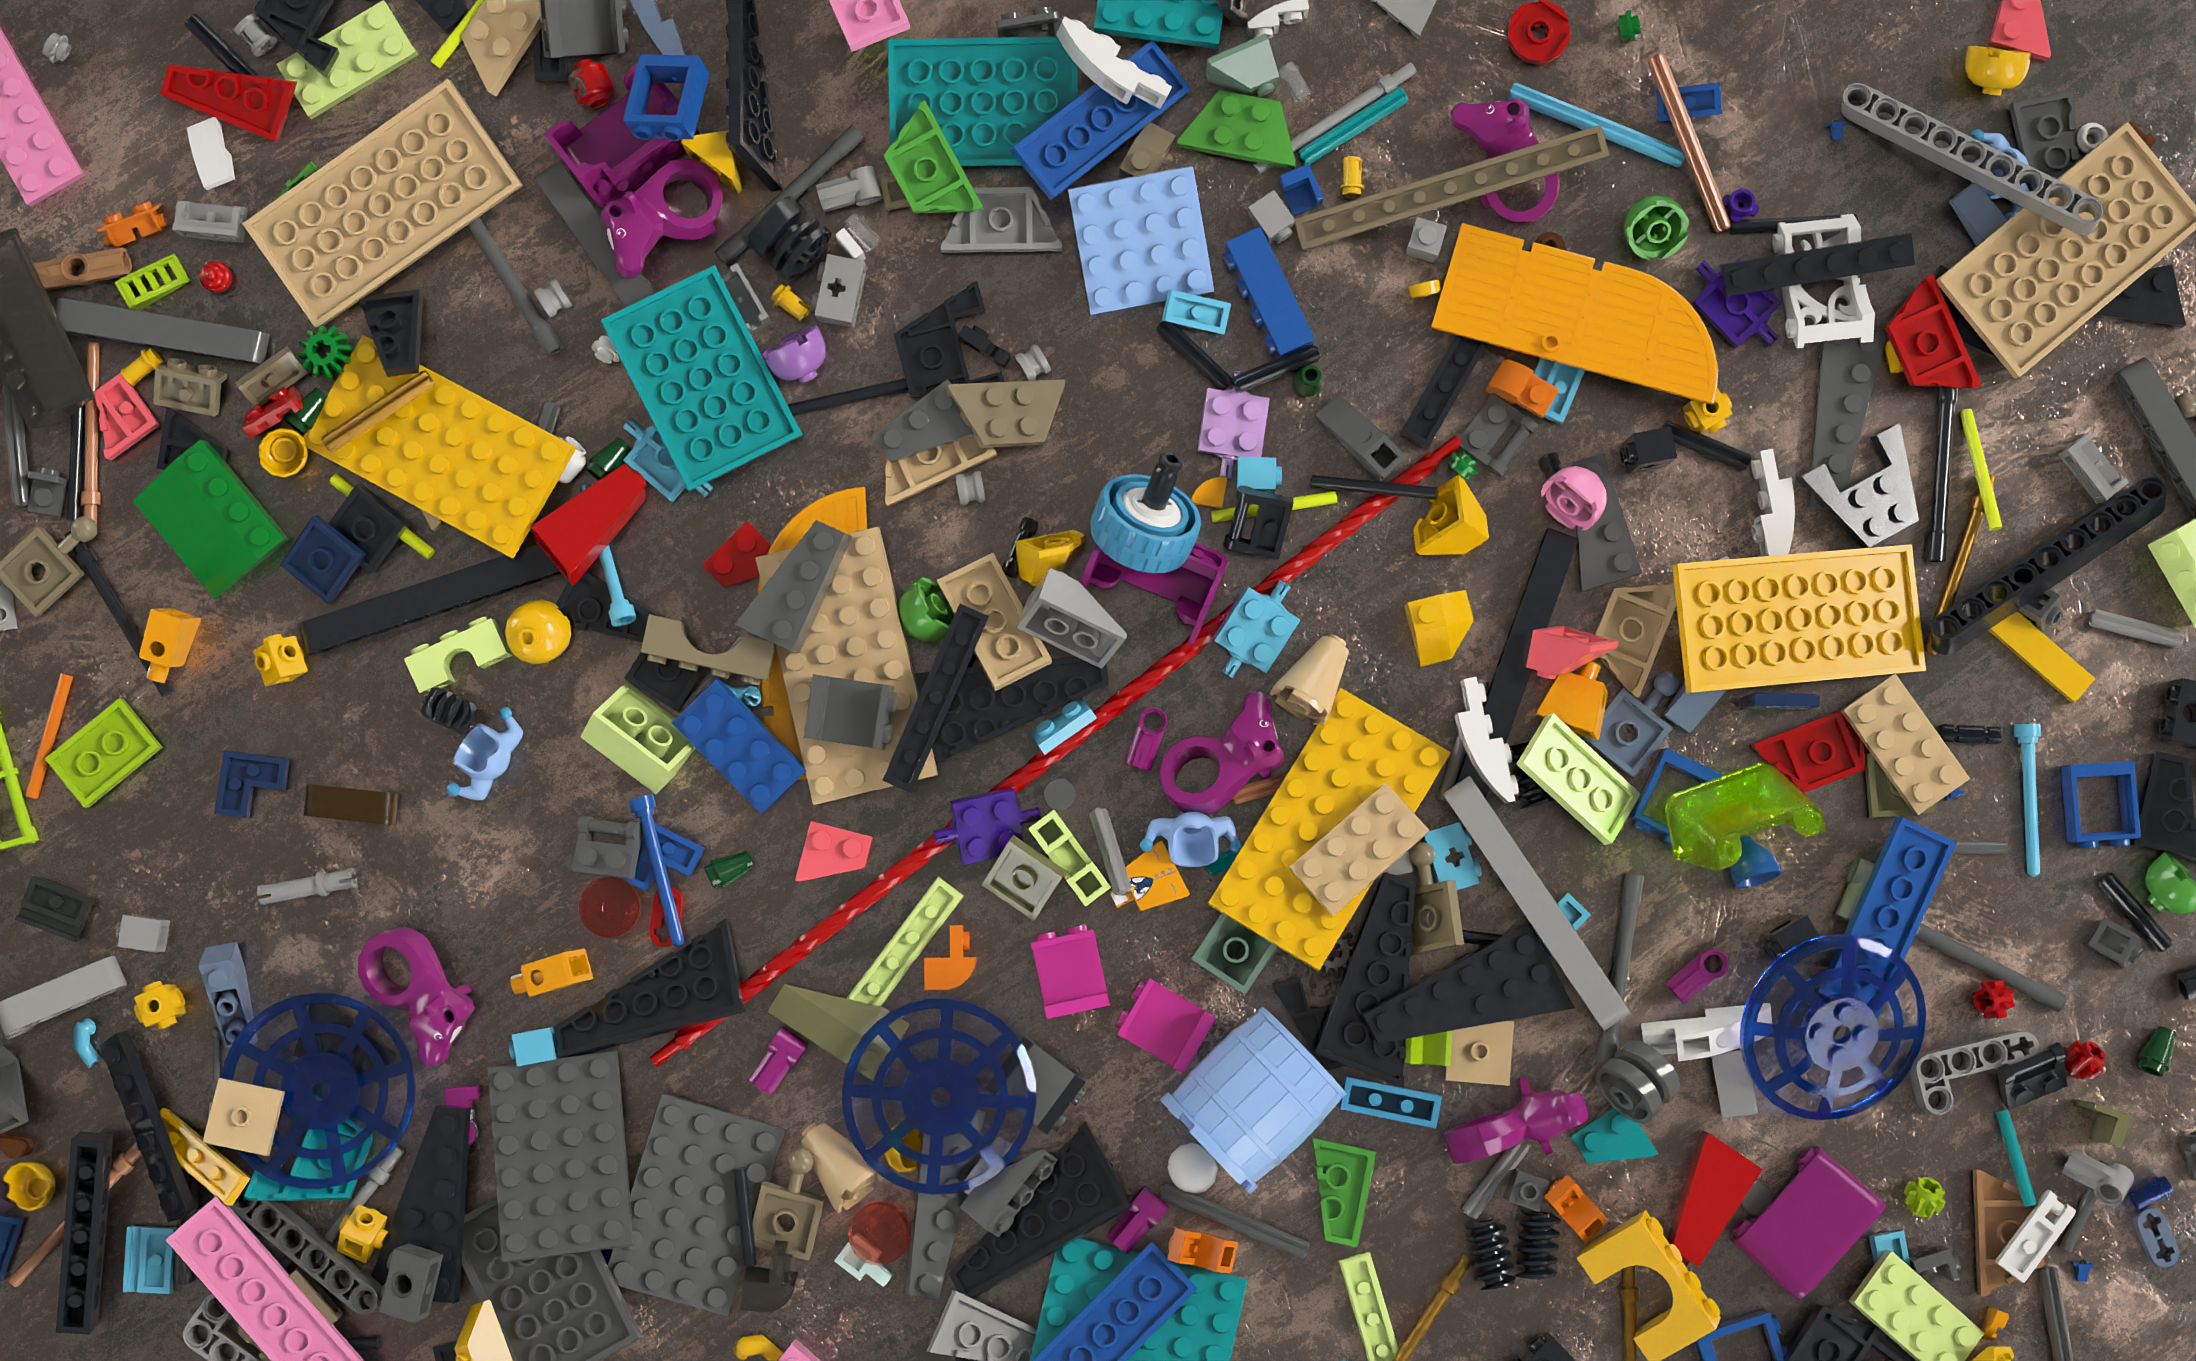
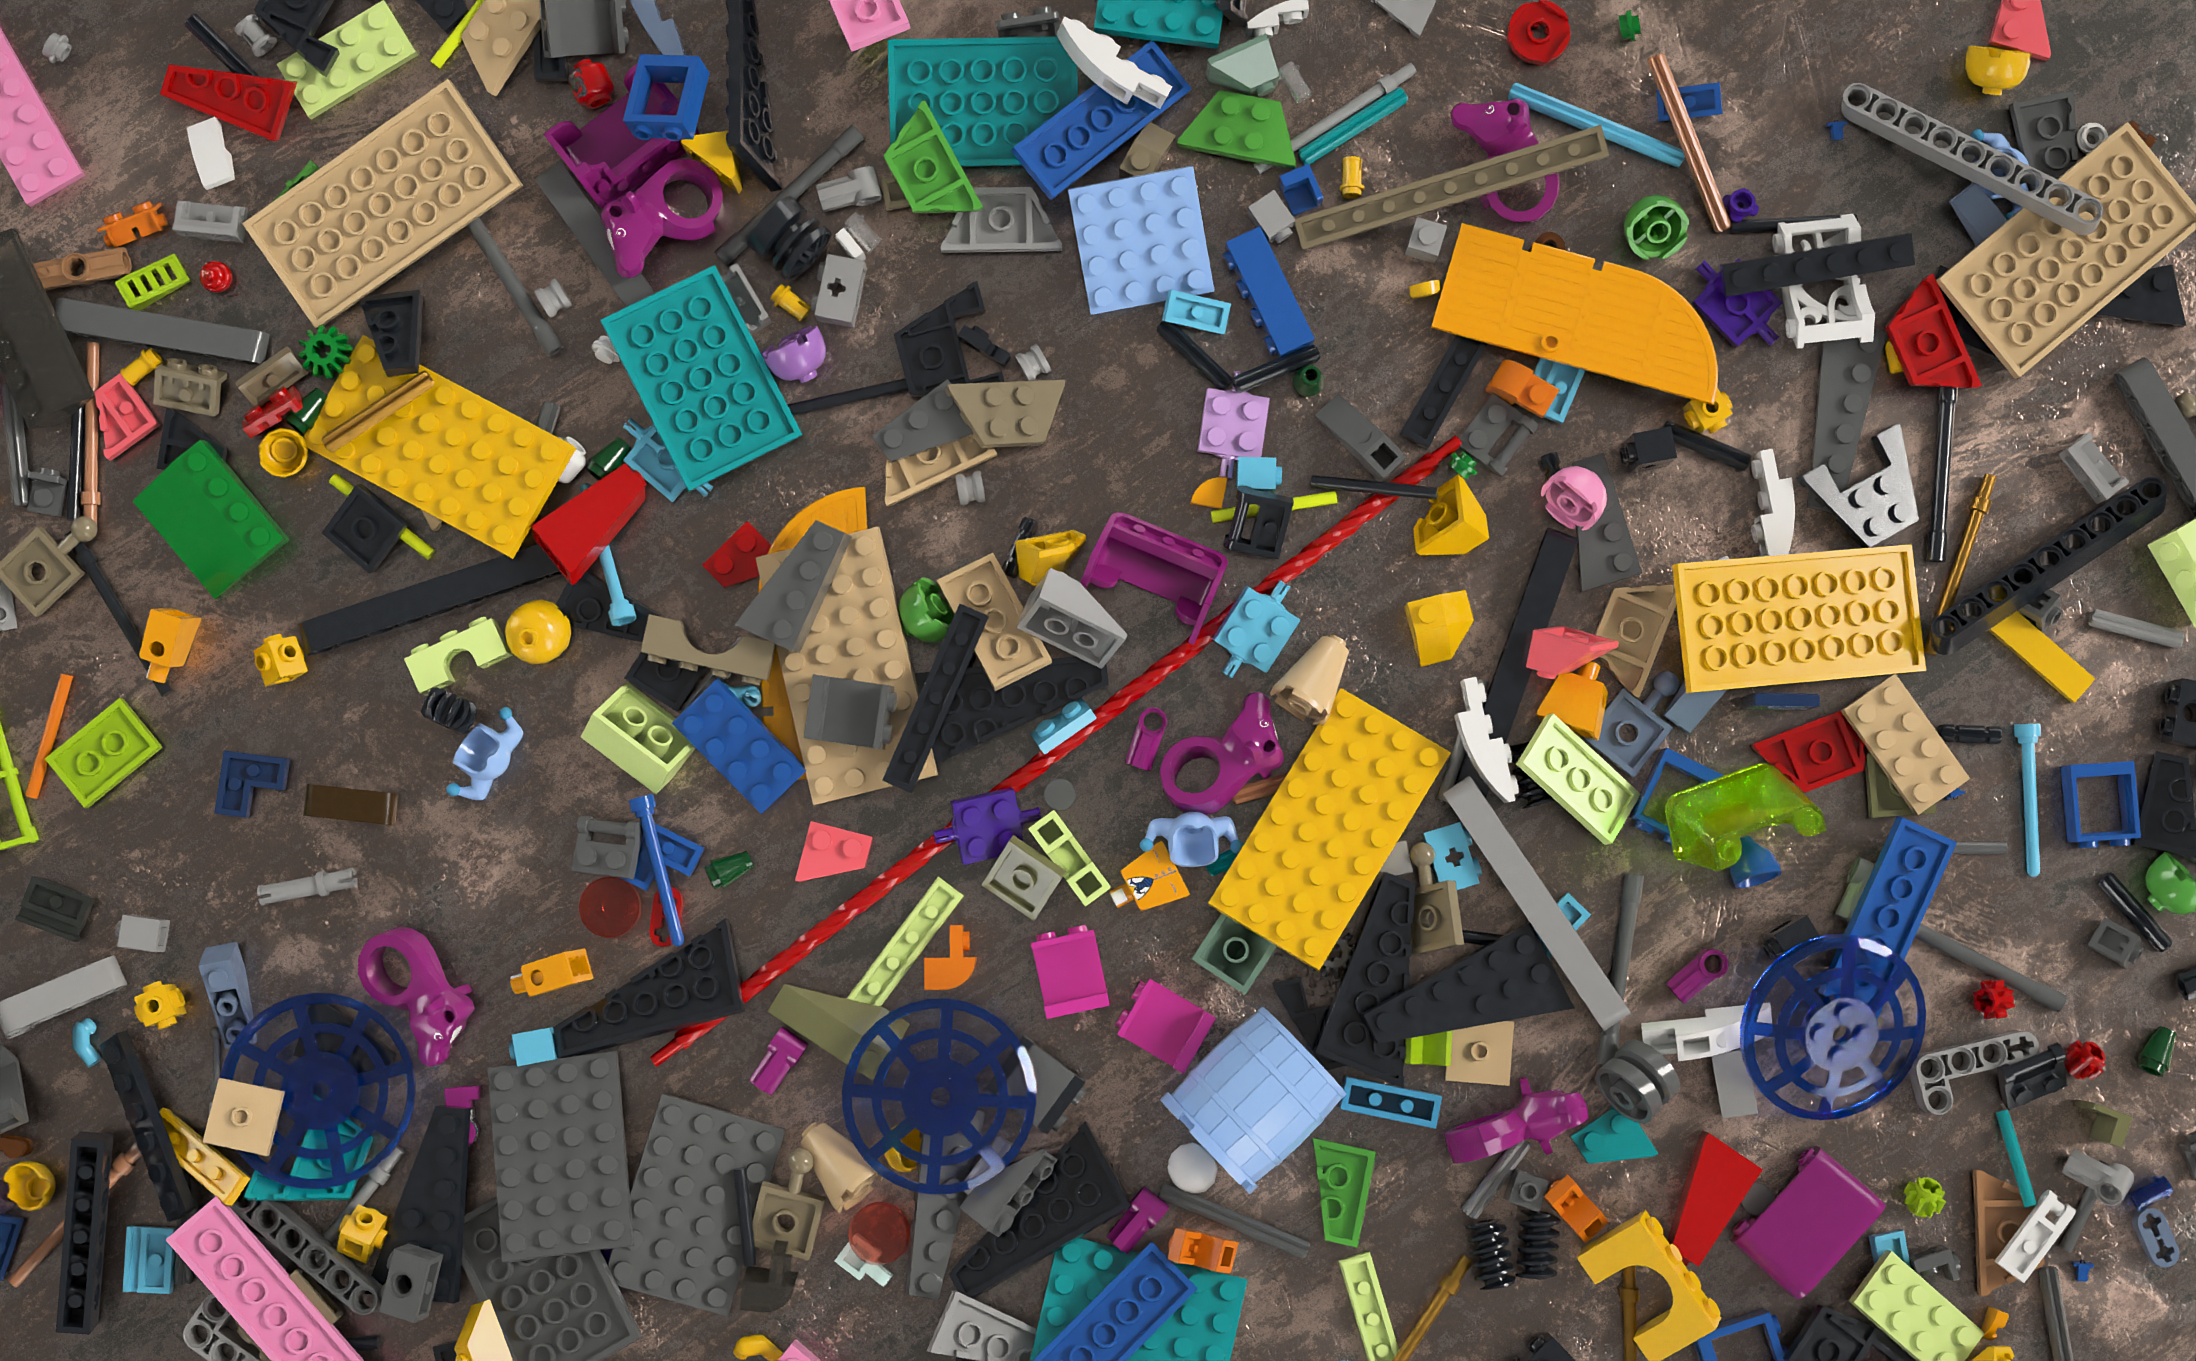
(322, 559): dark blue tile -> none
(1110, 851): light grey axle -> none
(1147, 519): dark azure wheel -> none
(1359, 849): tan plate -> none
(1980, 469): neon yellow bar -> none

